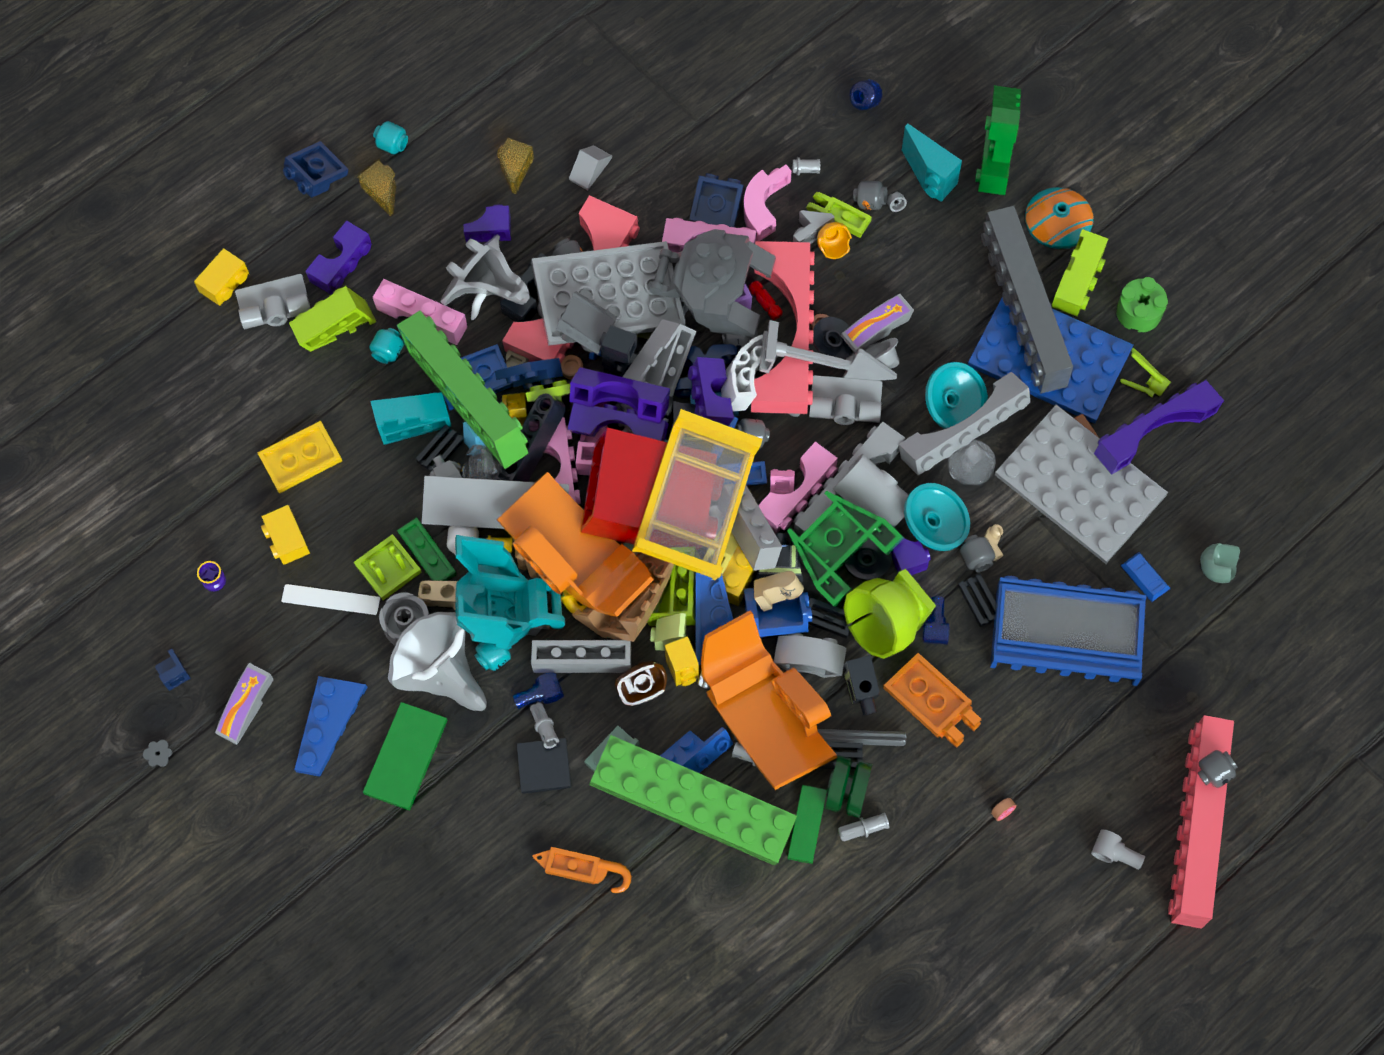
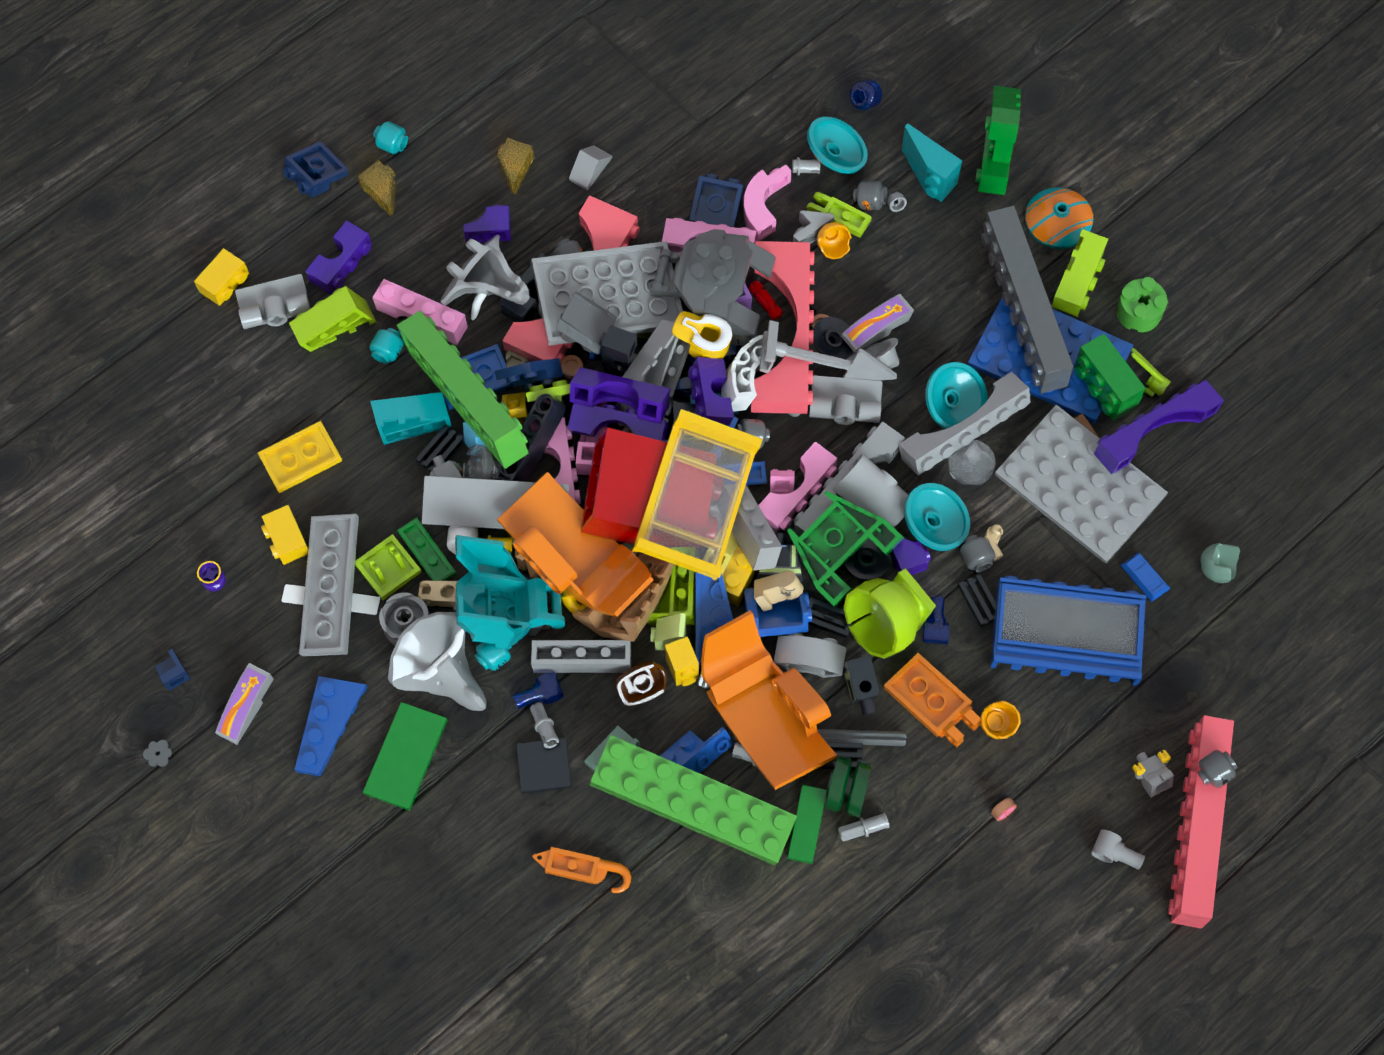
(329, 585): none -> light grey tile
(706, 334): none -> yellow piece
(837, 145): none -> teal dish
(1000, 720): none -> light orange hair
(1108, 377): none -> green brick
(1154, 773): none -> light grey piece

